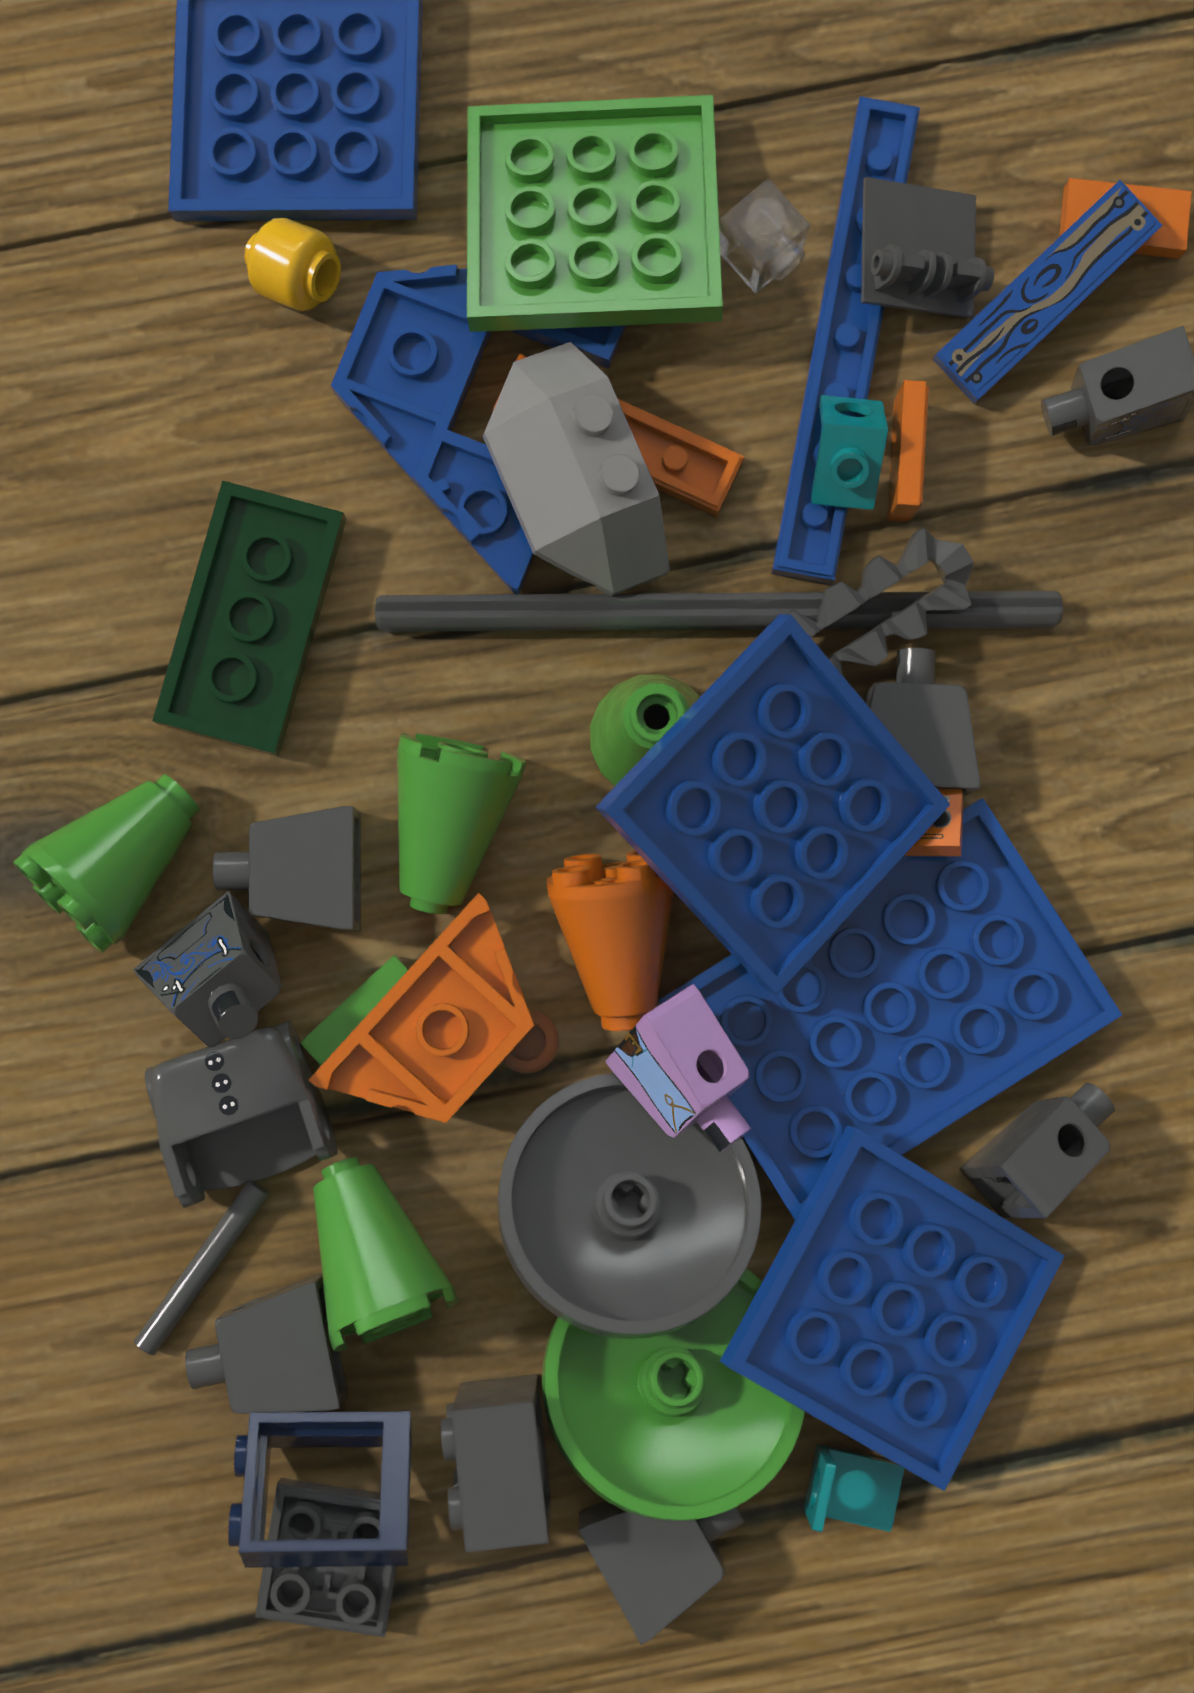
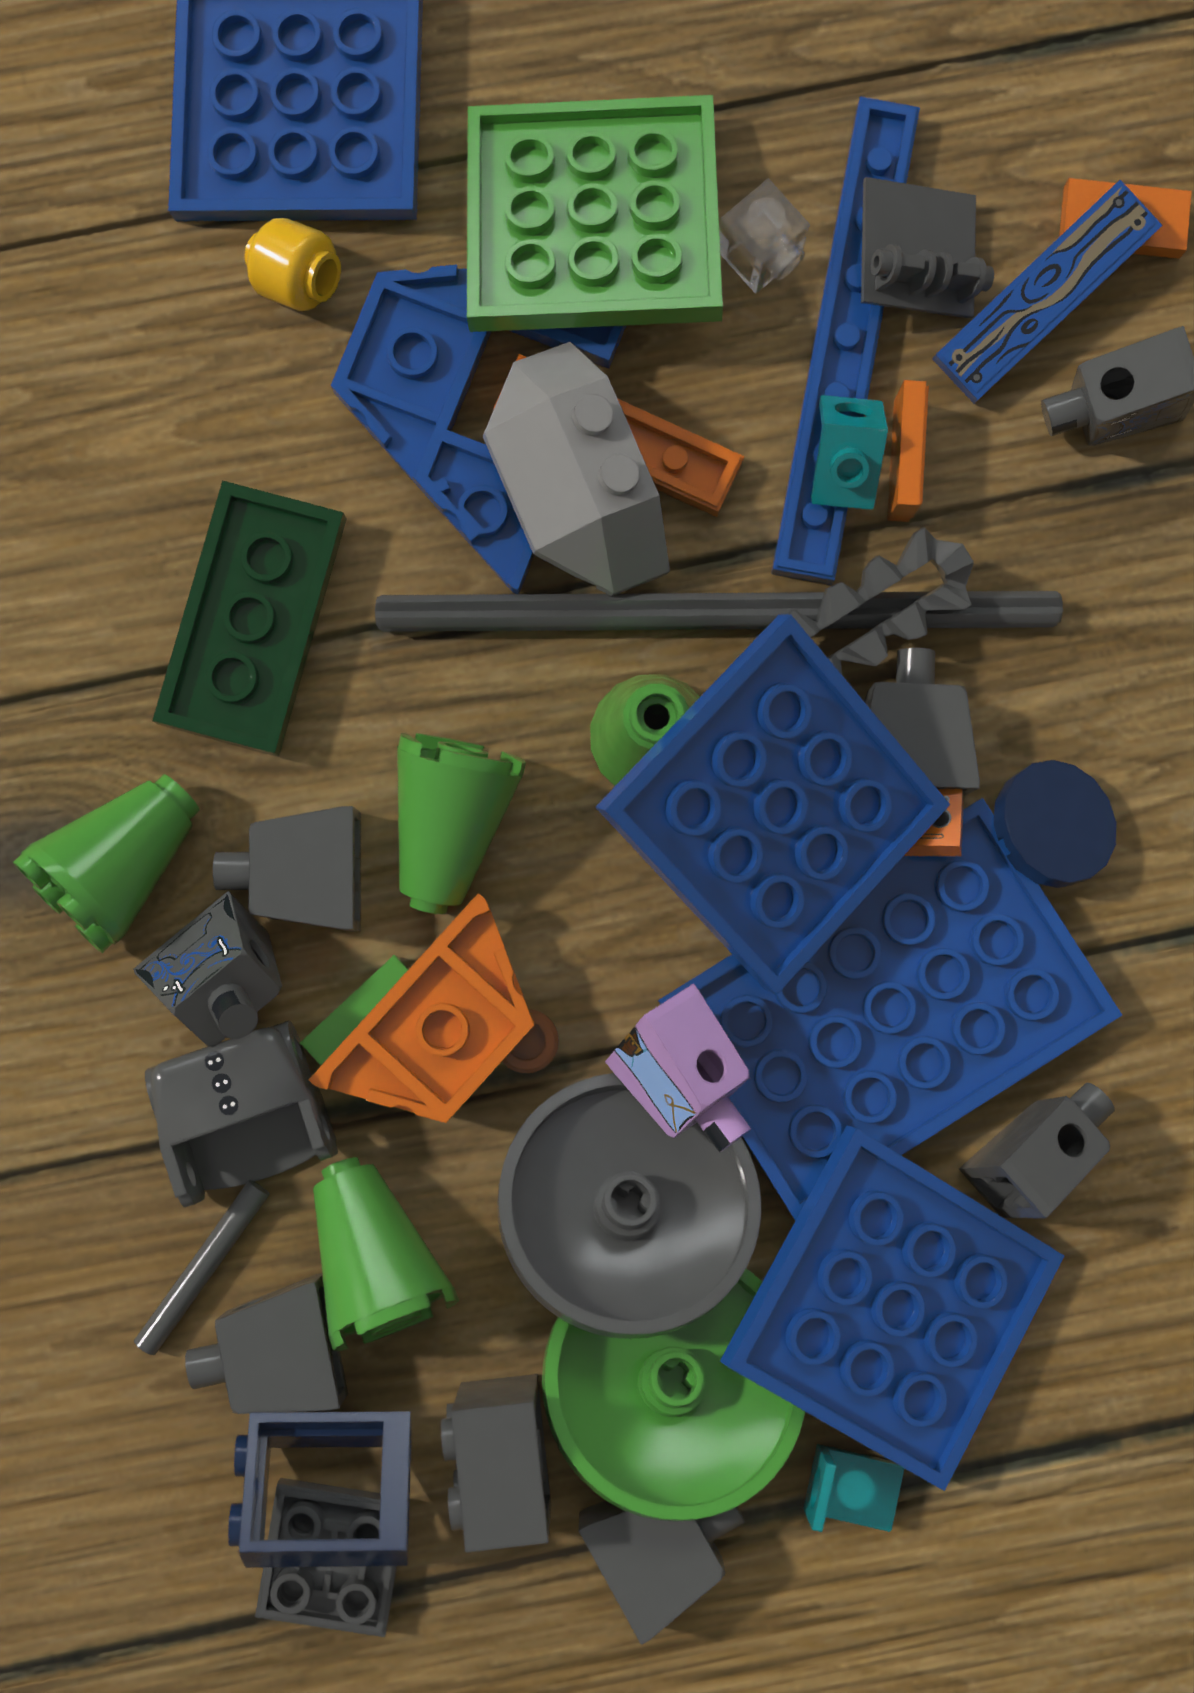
(615, 931): orange cone -> none
(1055, 824): none -> dark blue tile

